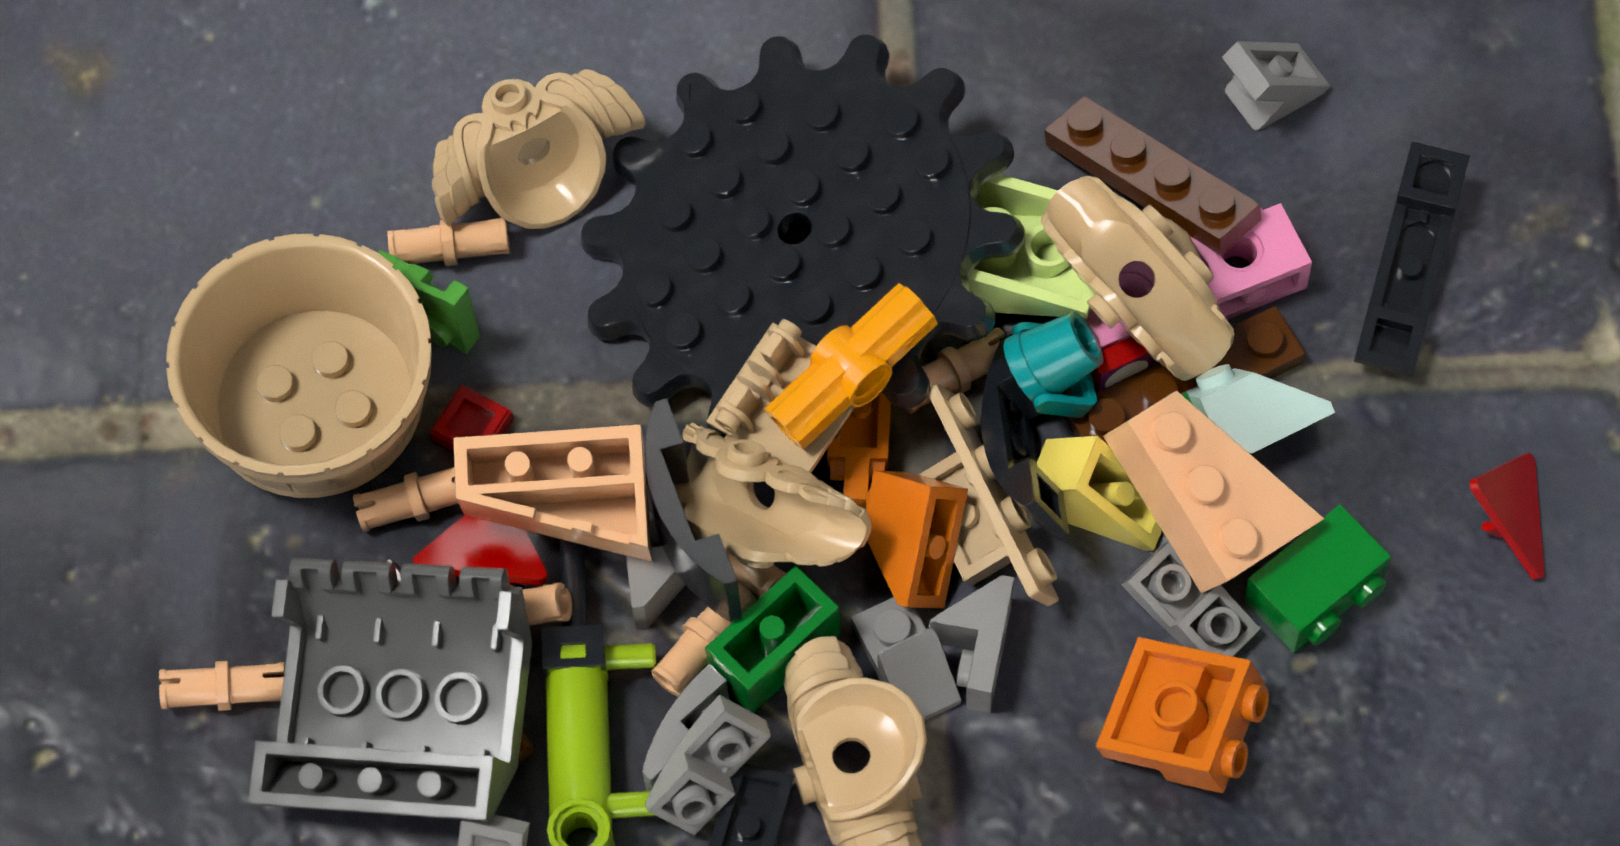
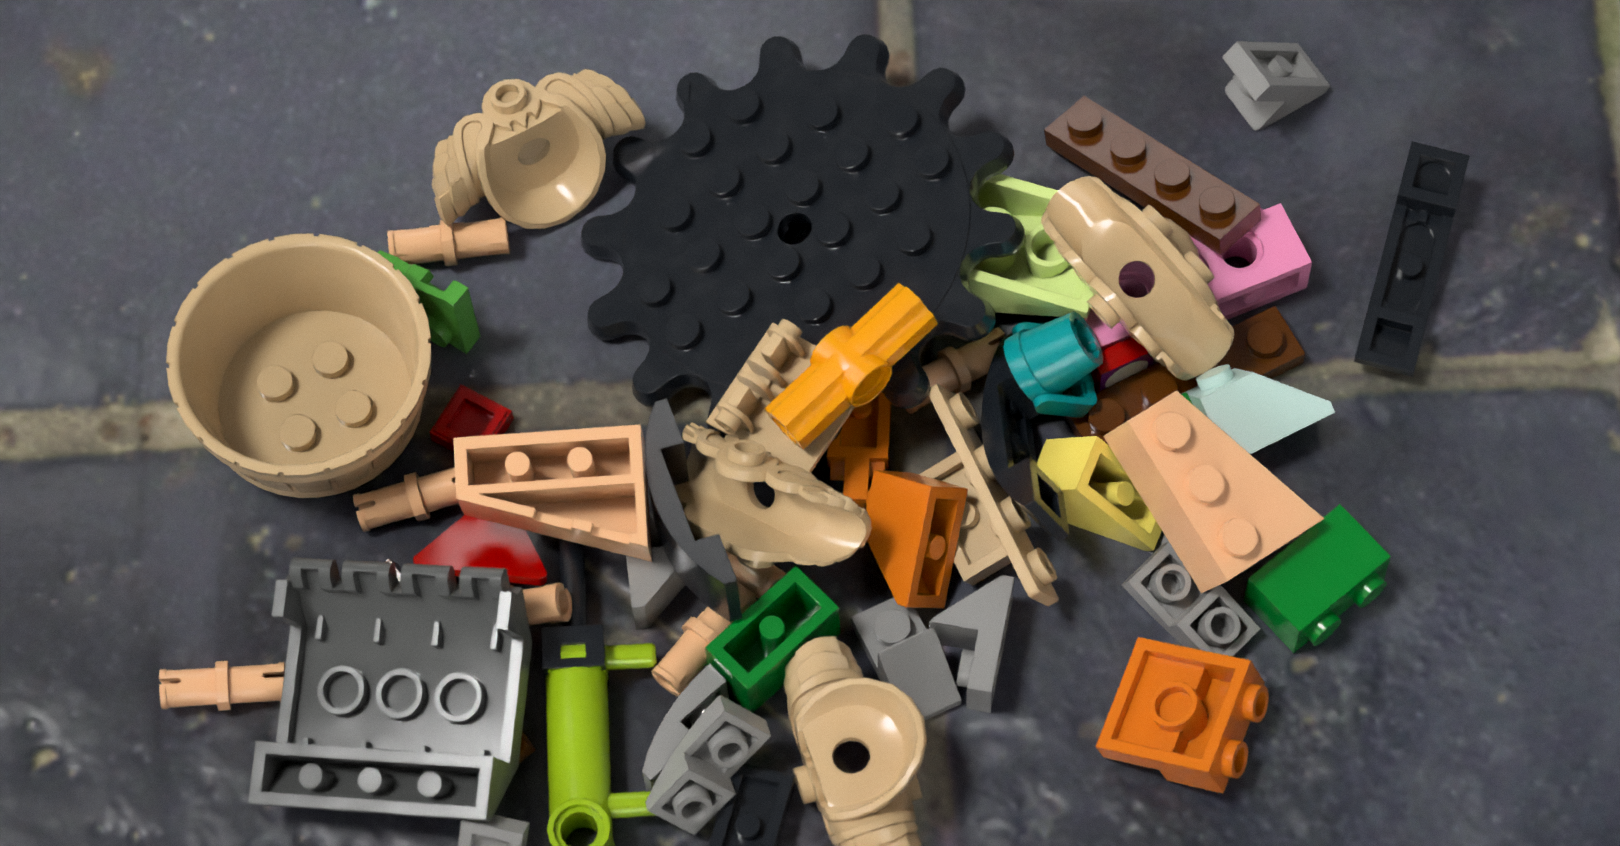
(1512, 504): red piece -> none

